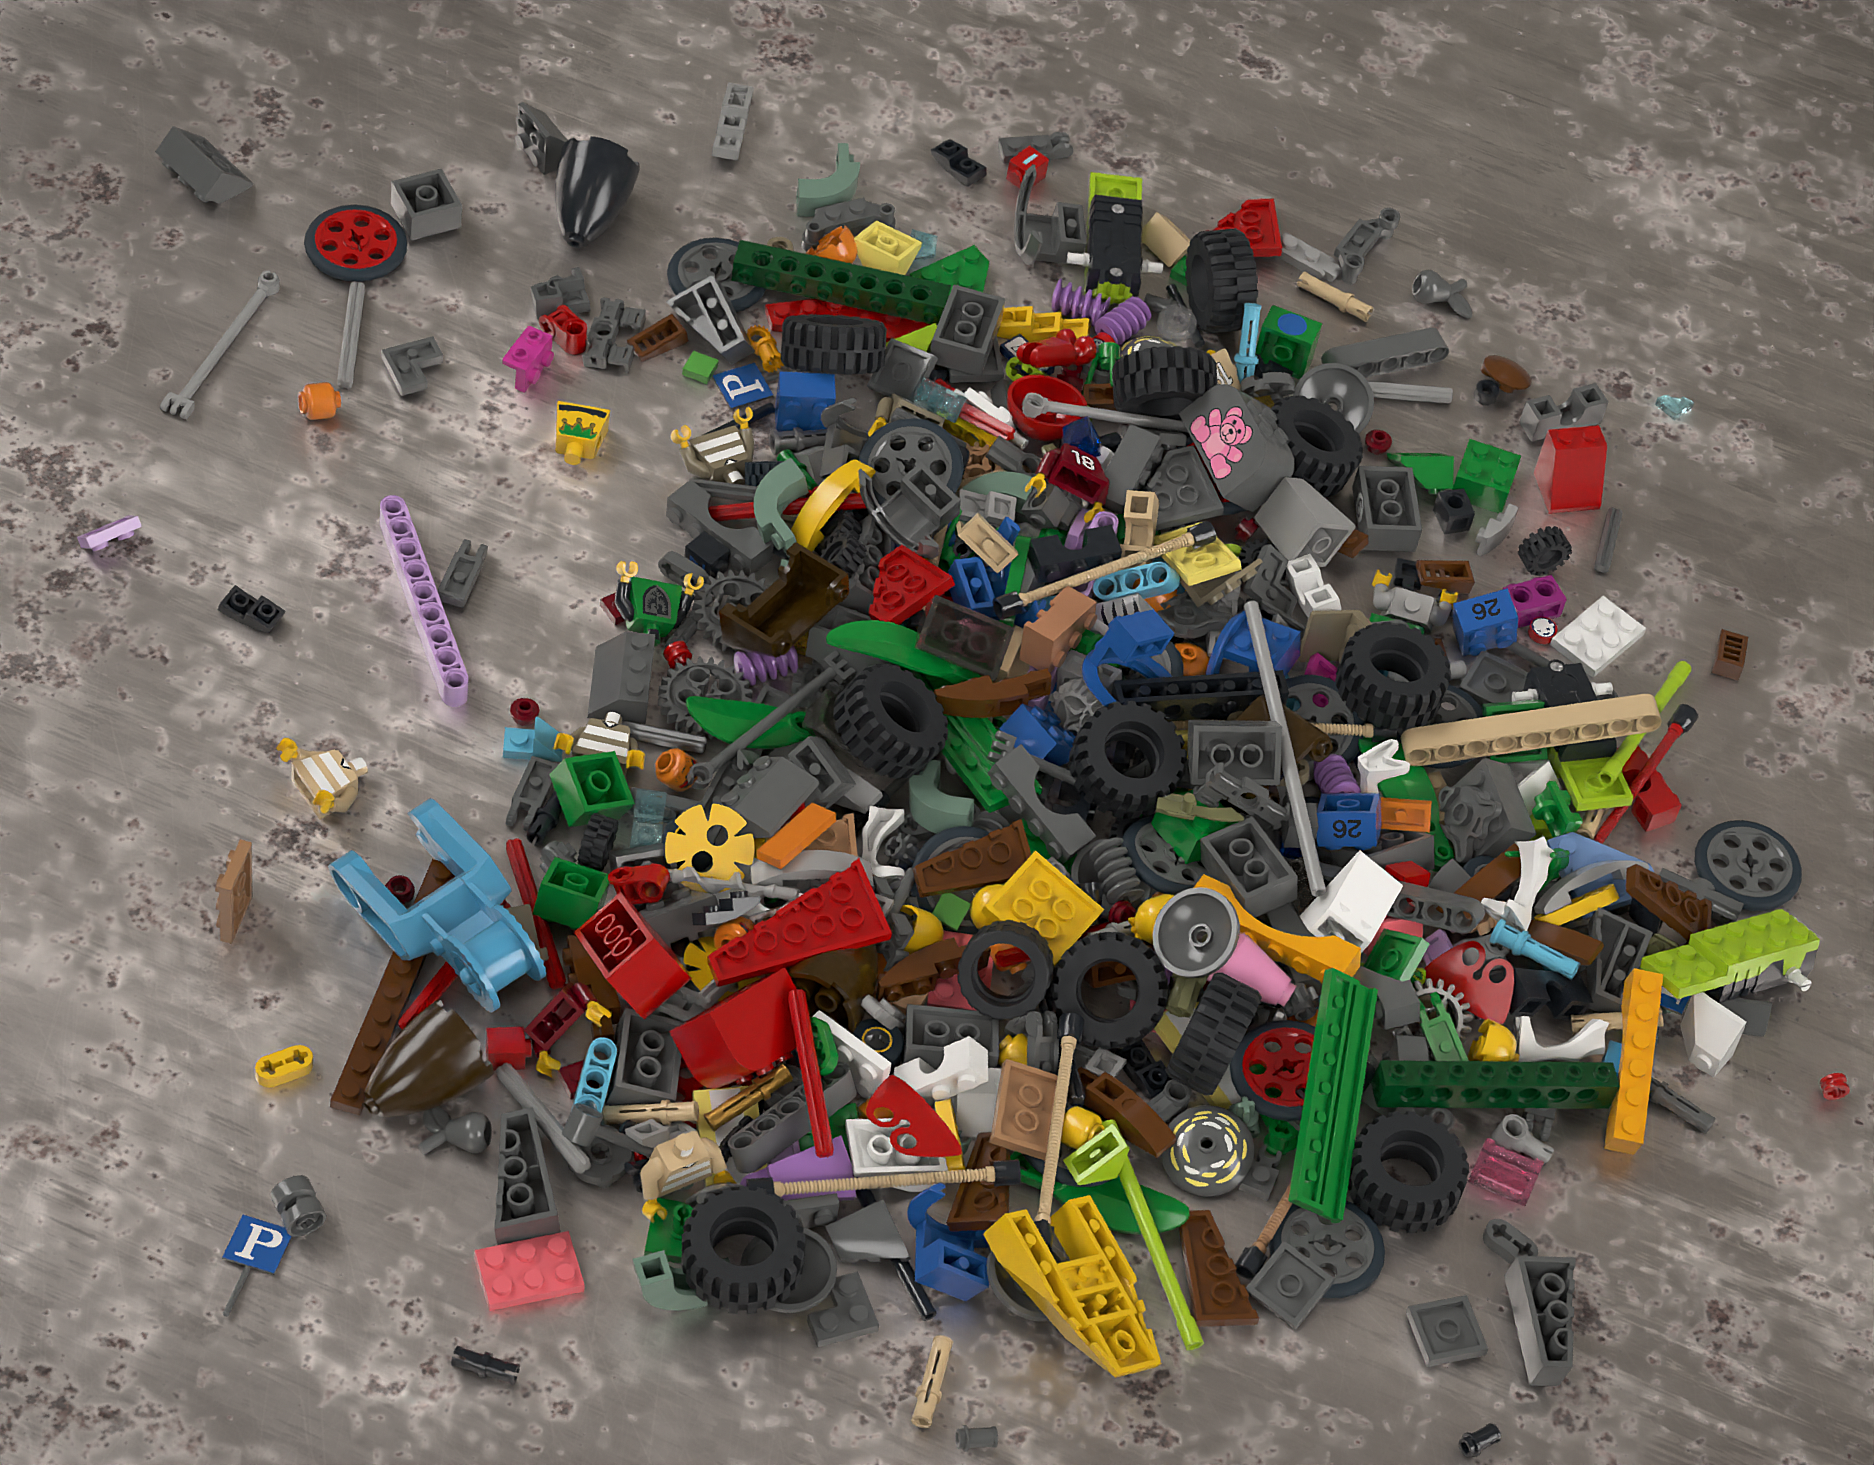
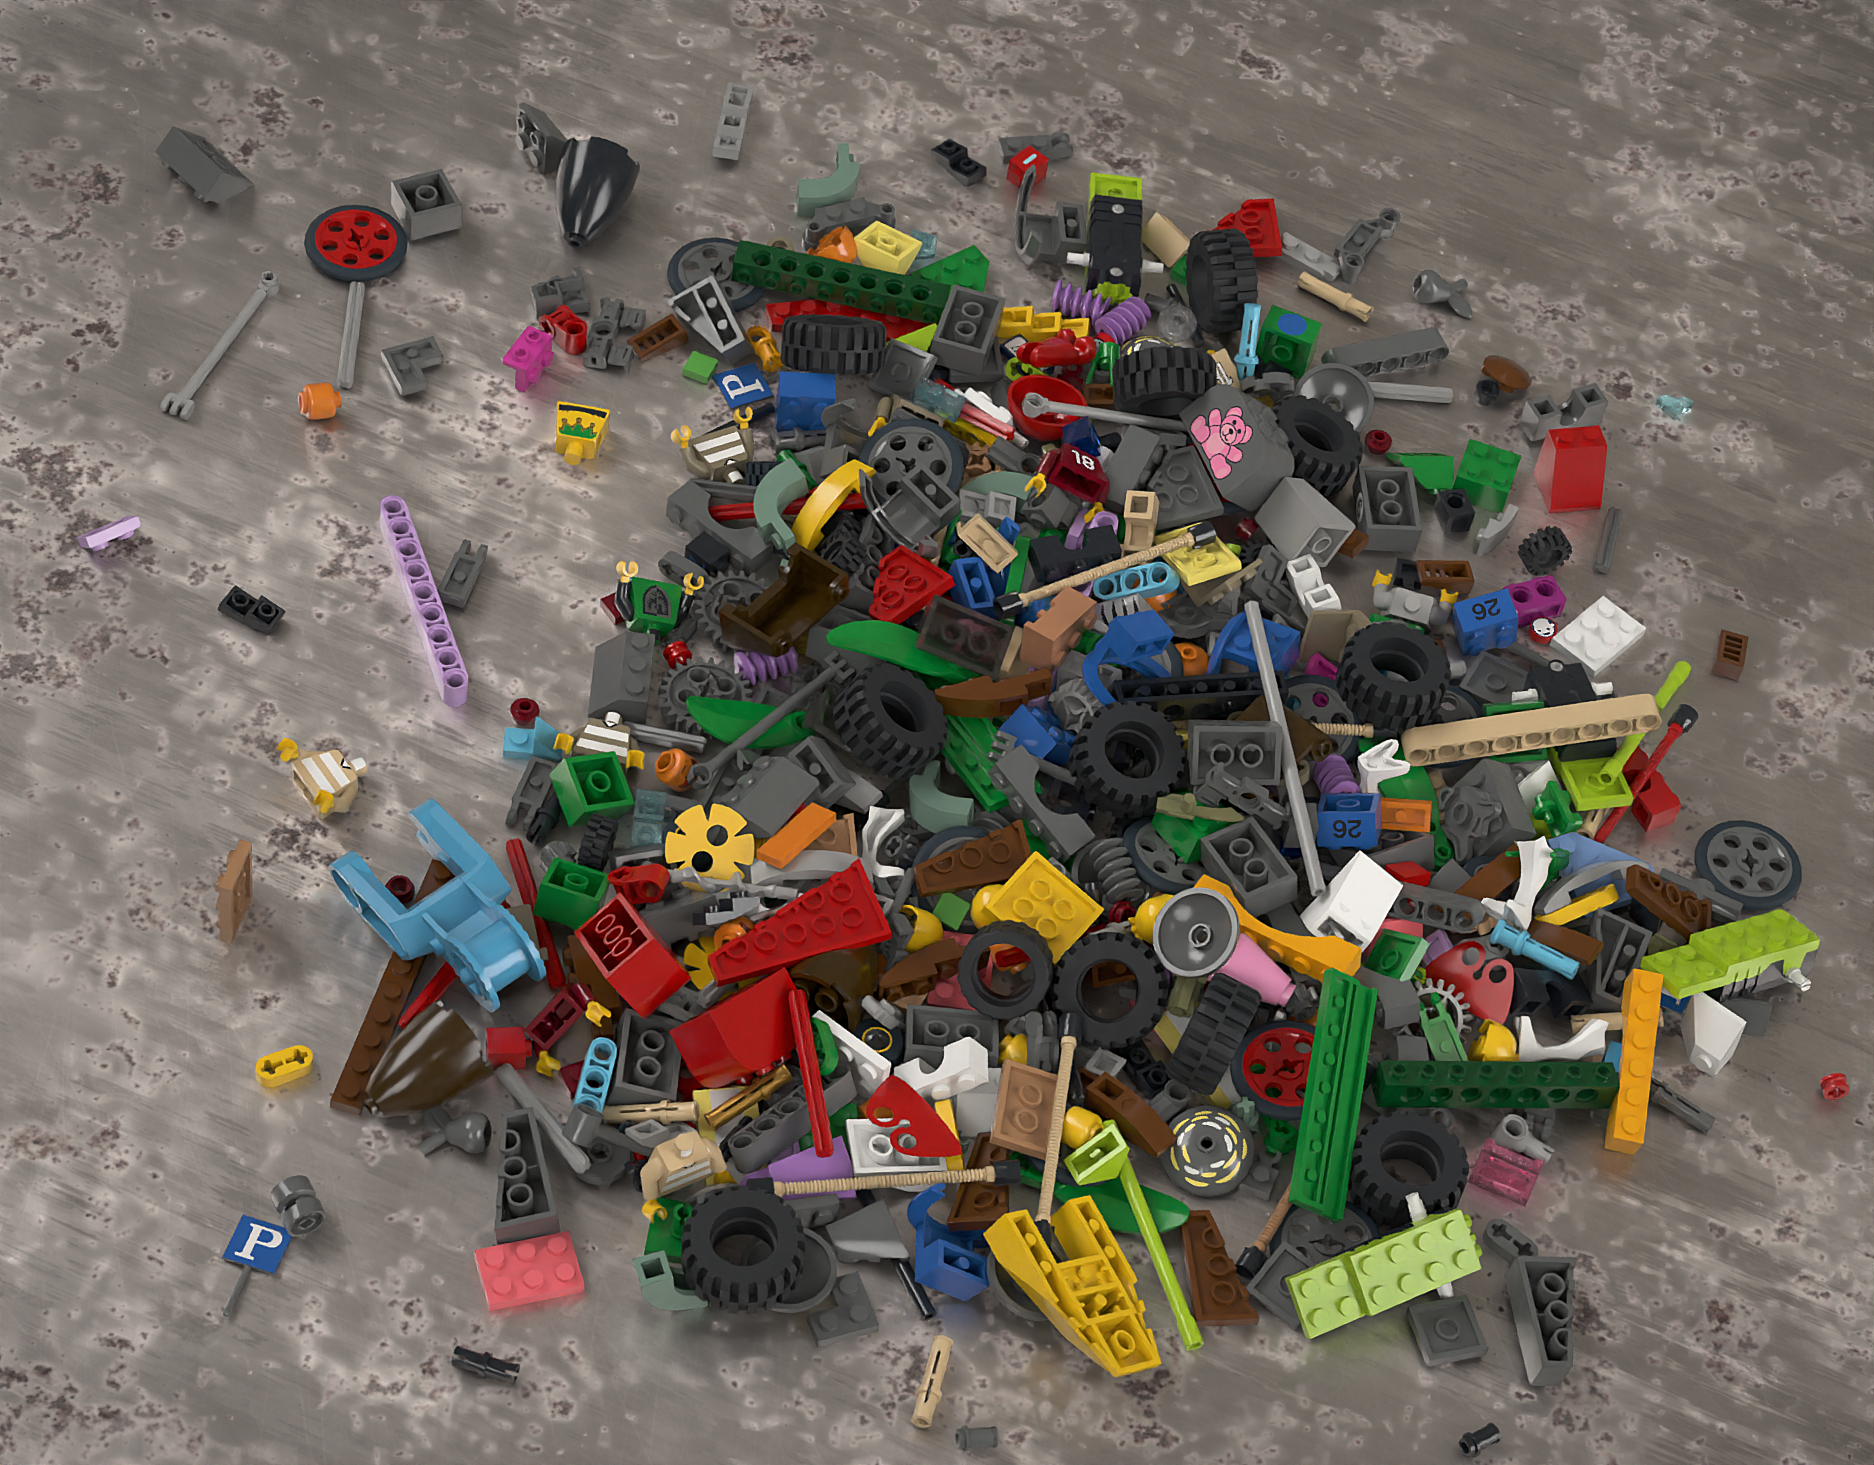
(1387, 1269): none -> lime piece

